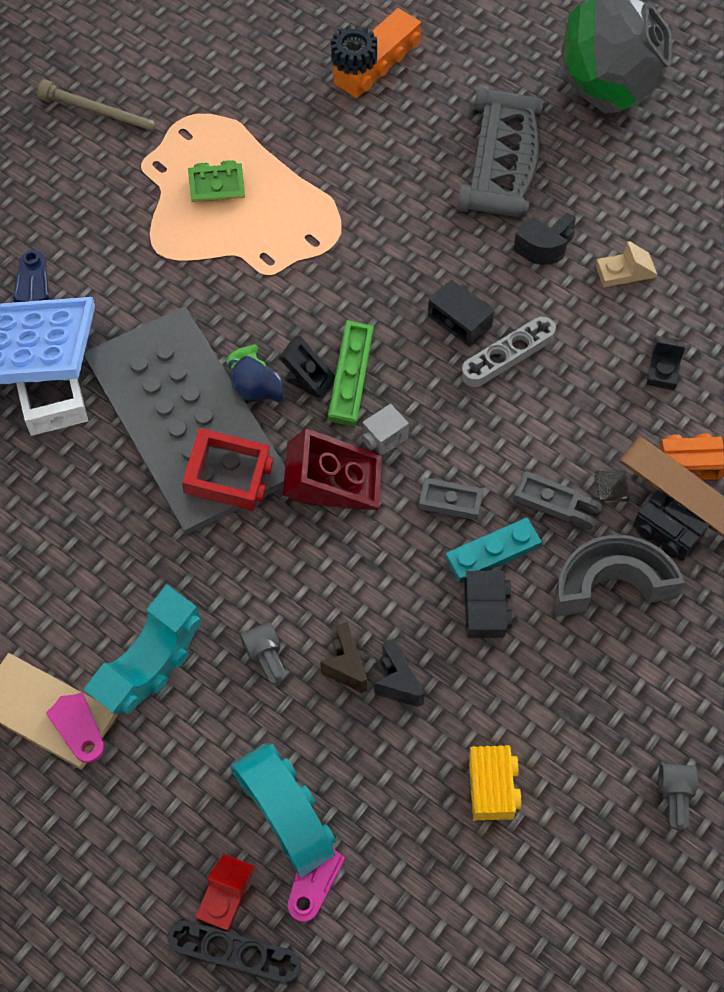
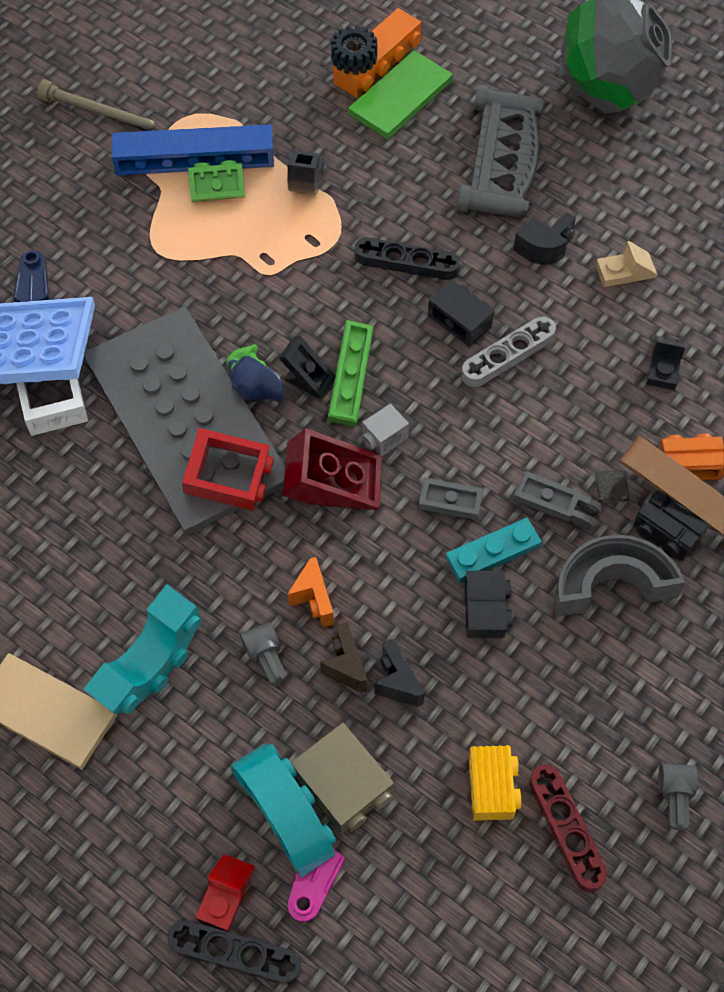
(77, 726): dark pink piece -> none
(182, 148): none -> blue brick
(304, 172): none -> black brick
(311, 588): none -> orange slope
(343, 778): none -> dark tan brick
(400, 94): none -> bright green tile
(408, 254): none -> black beam
(564, 828): none -> dark red beam

